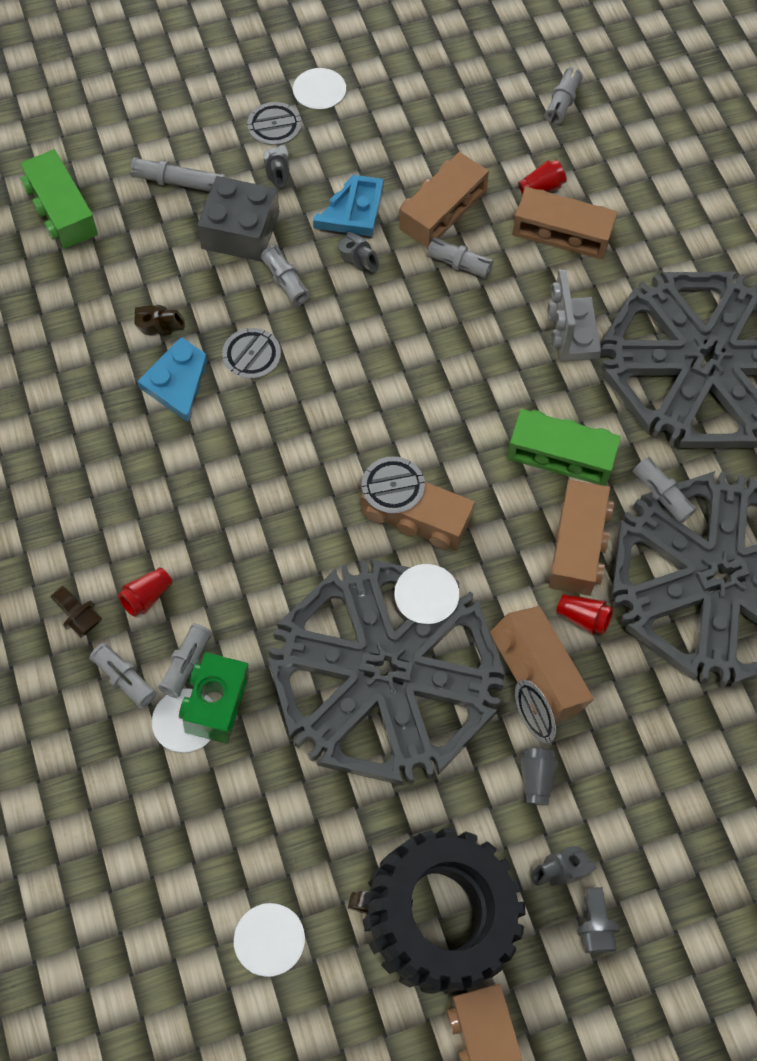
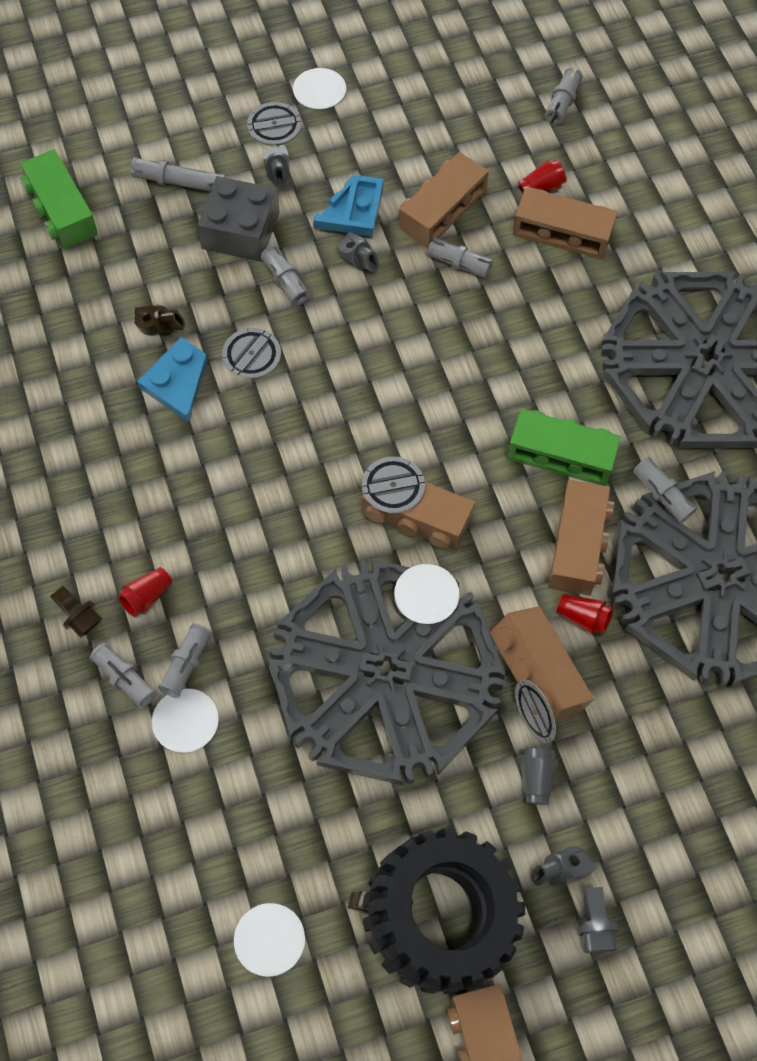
(216, 718): green brick -> none
(574, 323): light grey bracket -> none

